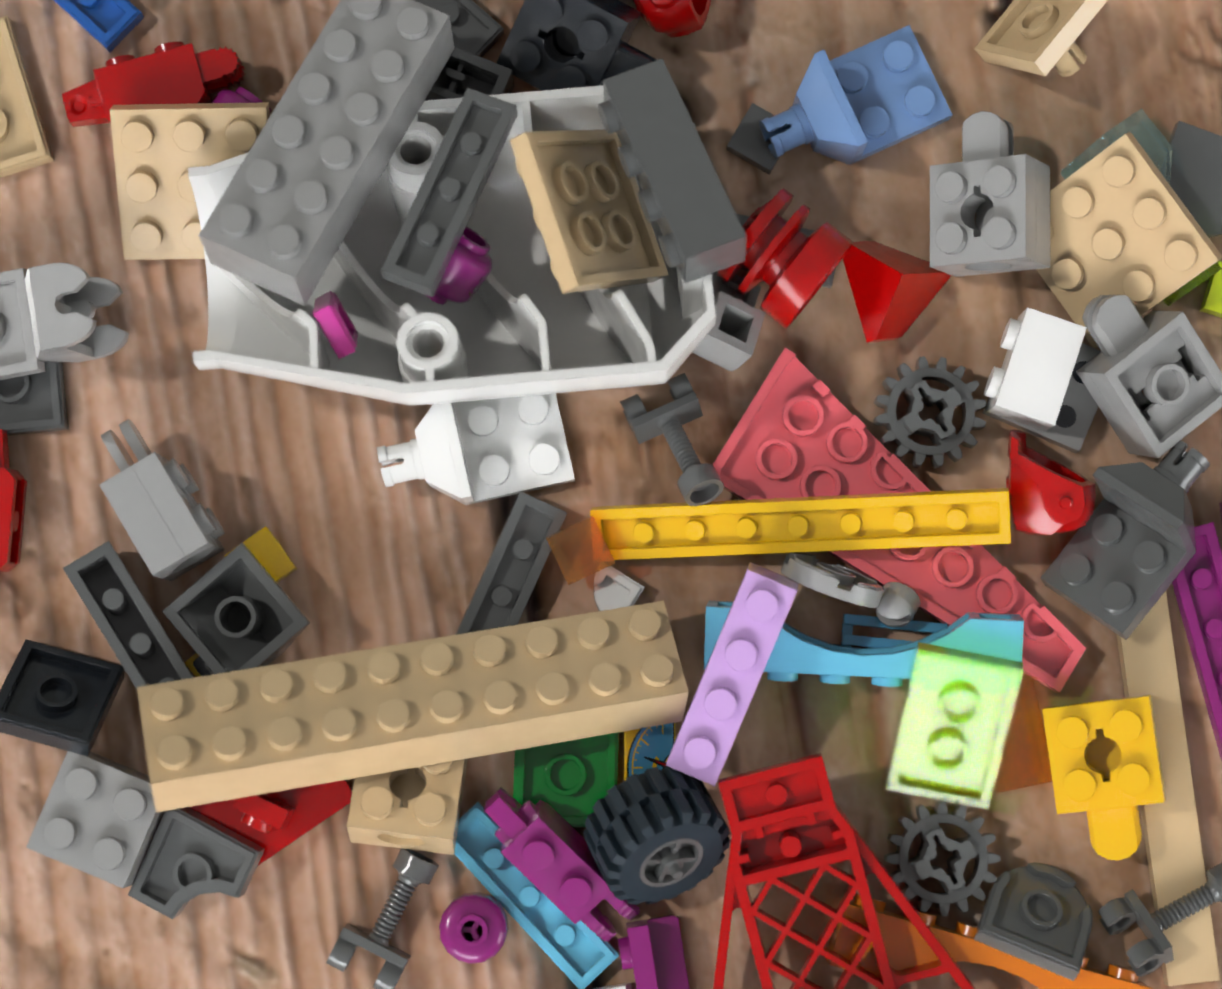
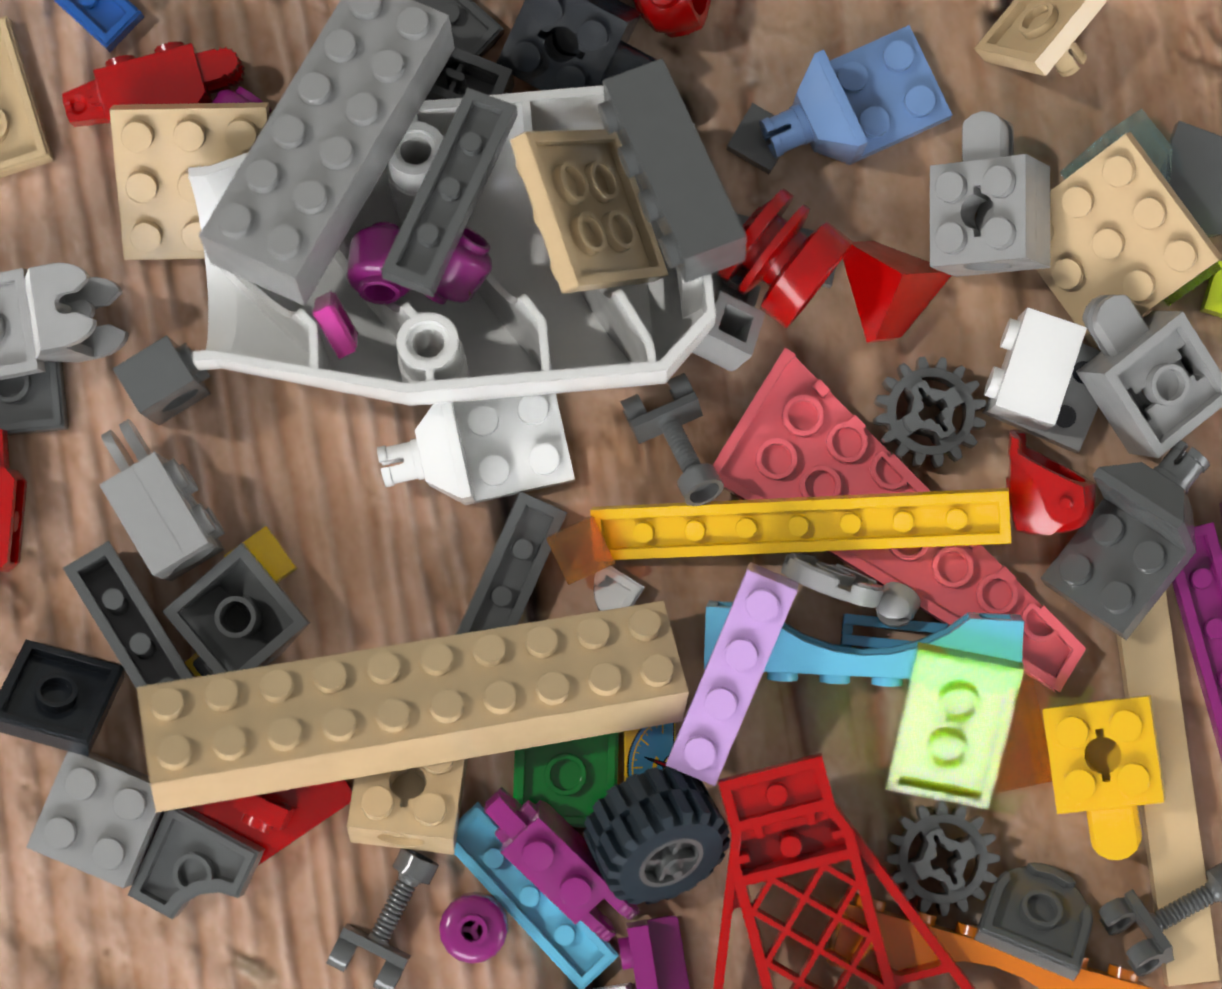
(163, 380): none -> dark grey brick
(365, 260): none -> magenta head

